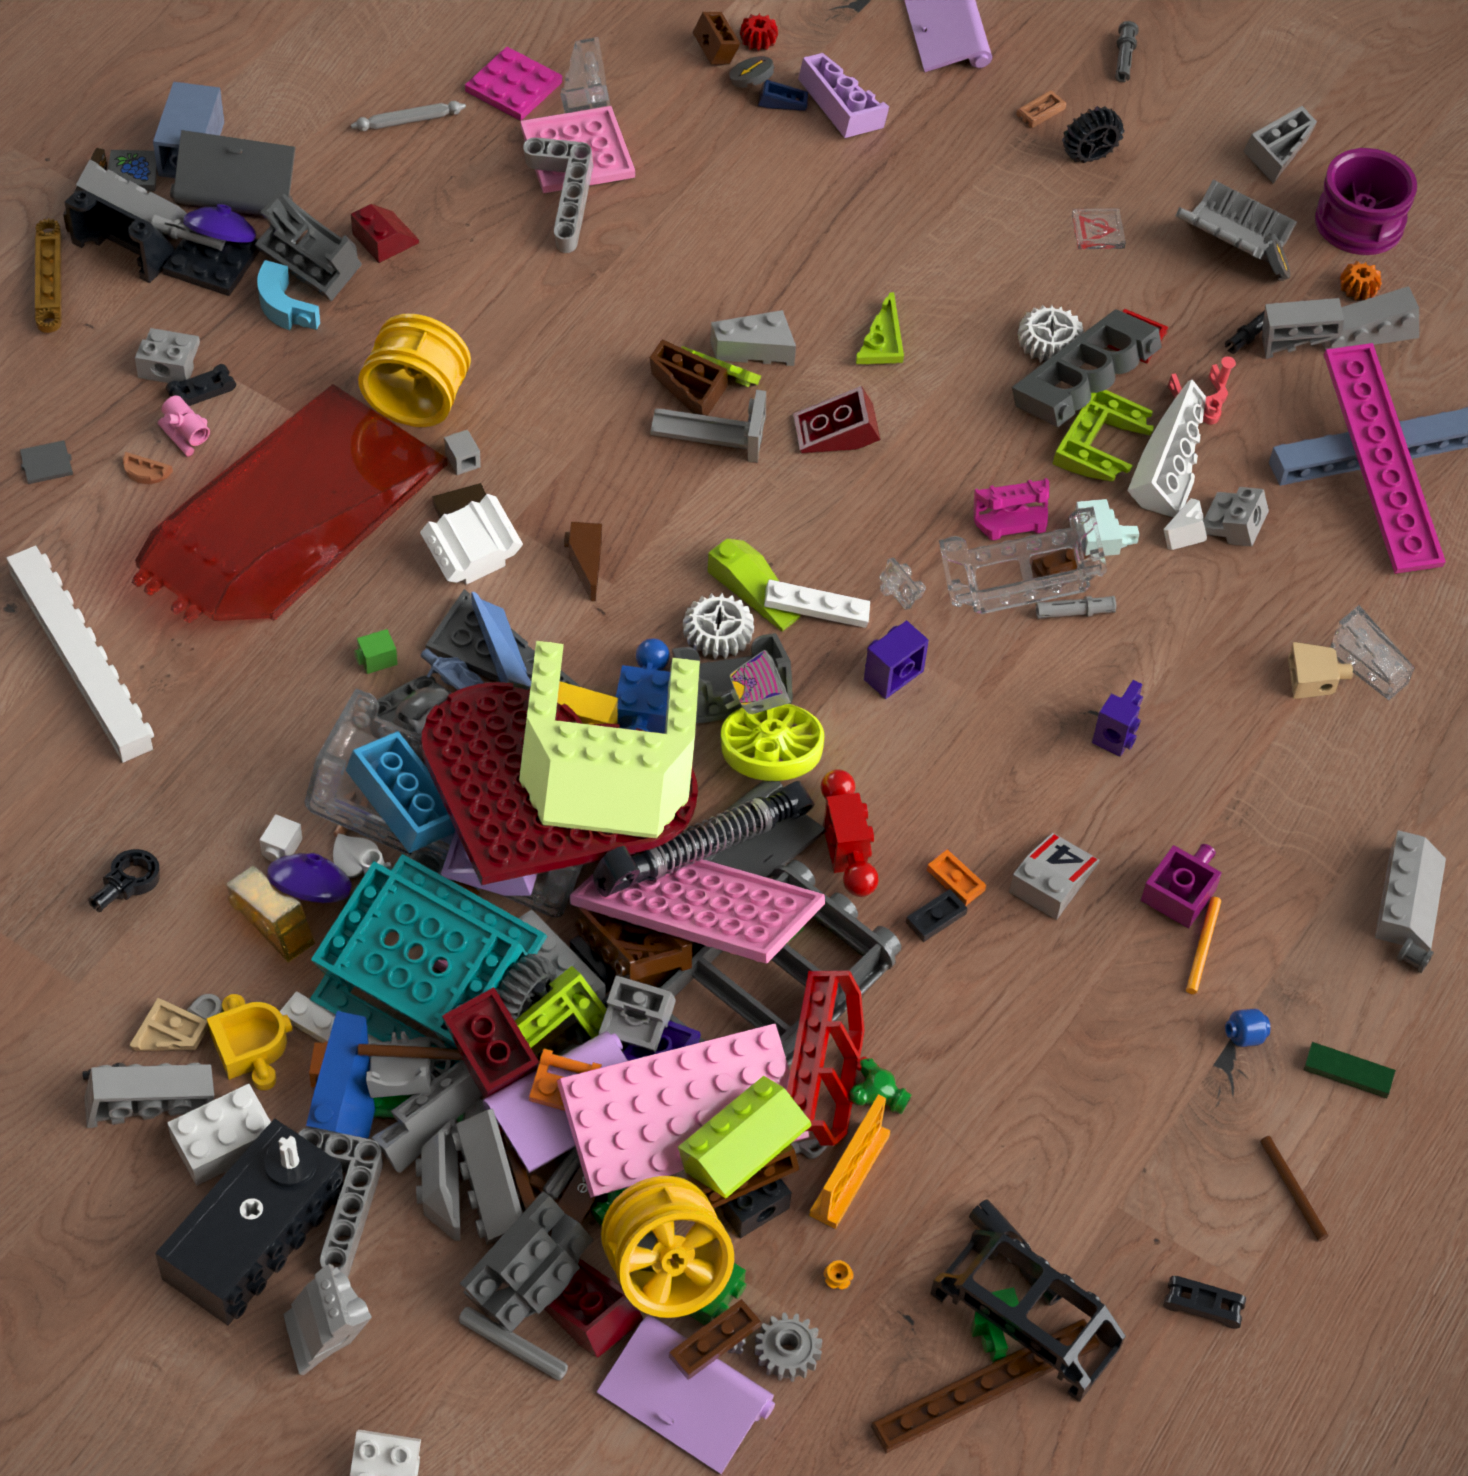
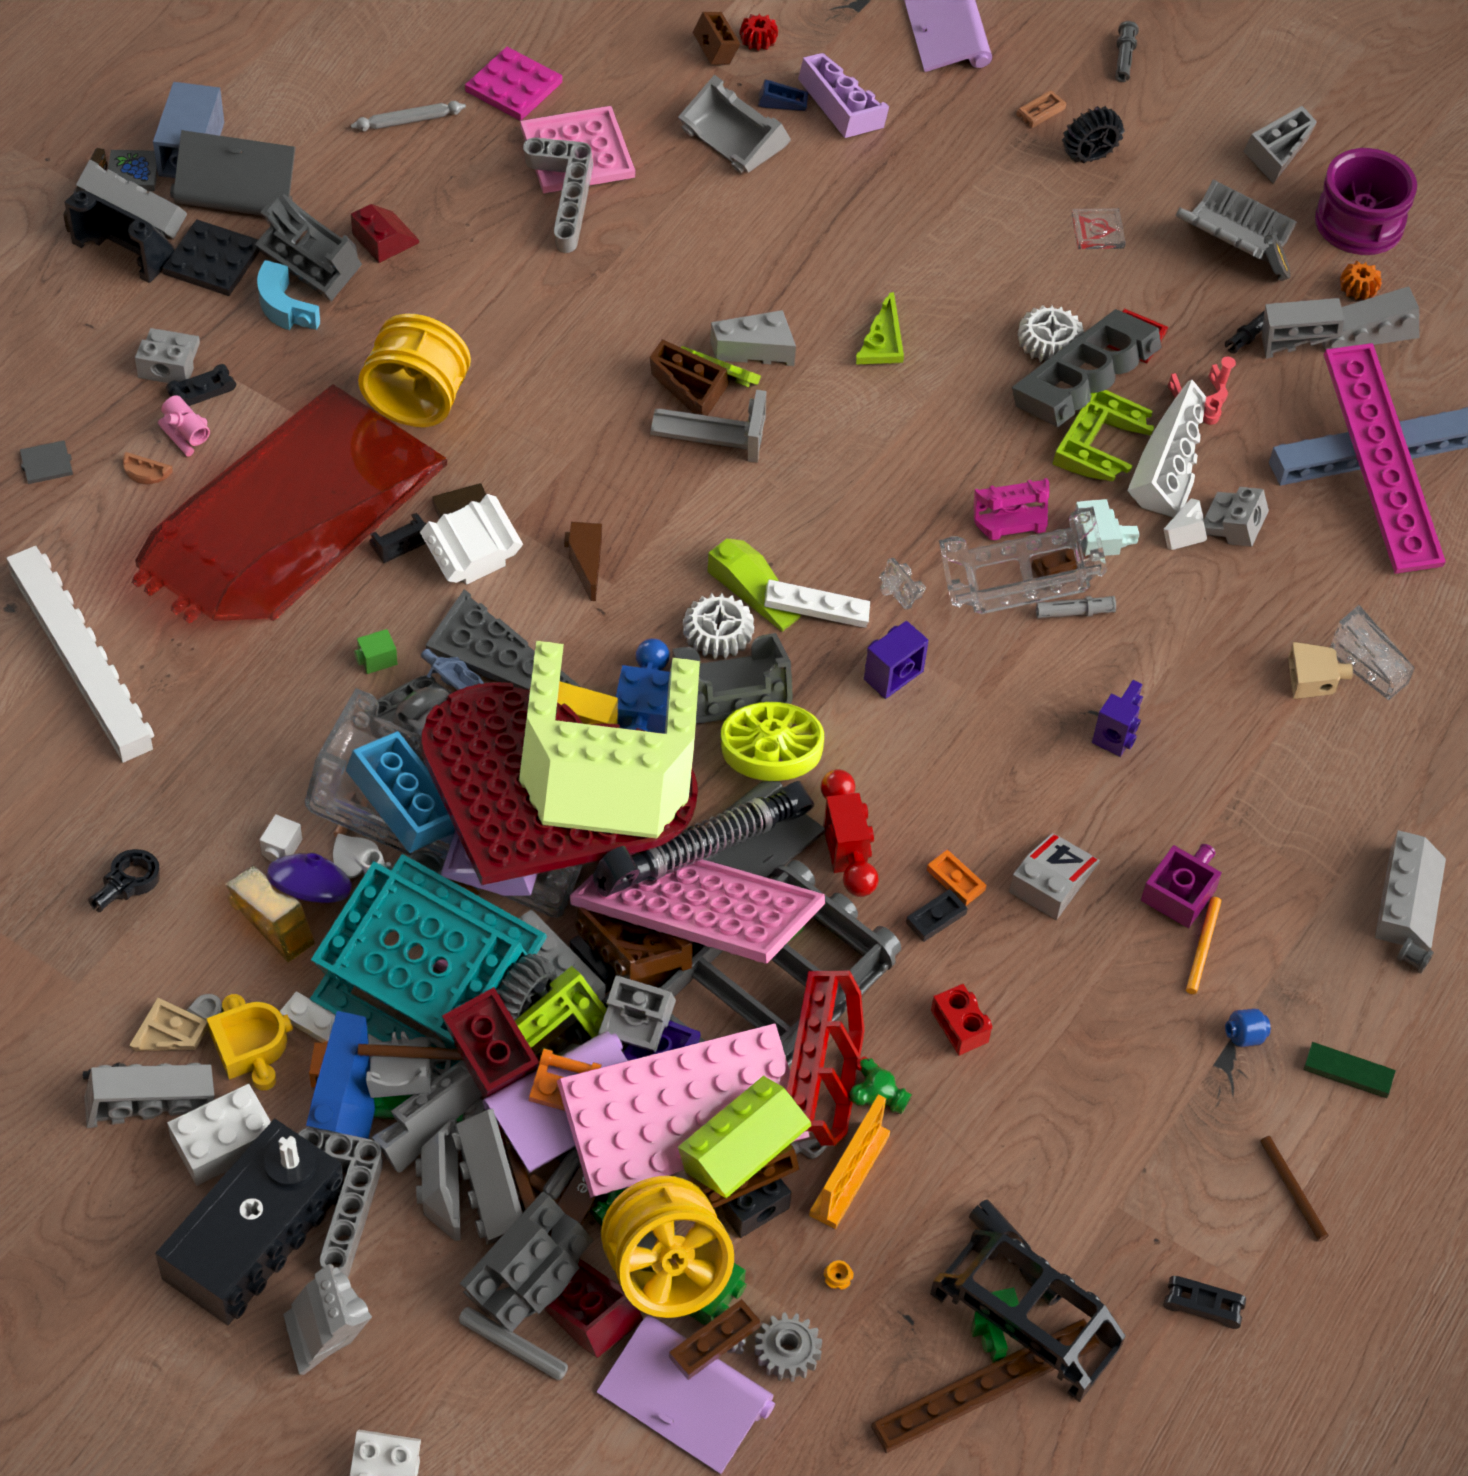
(48, 276): pearl gold plate -> none
(178, 229): light grey pin -> none
(220, 224): dark purple dish -> none
(399, 541): none -> black hinge
(462, 452): light grey brick -> none
(500, 643): medium blue wedge -> none
(586, 78): clear wedge -> none
(733, 127): none -> light grey windscreen
(752, 70): dark grey tile -> none
(756, 686): torso -> none
(838, 423): dark red slope -> none
(955, 1021): none -> red brick

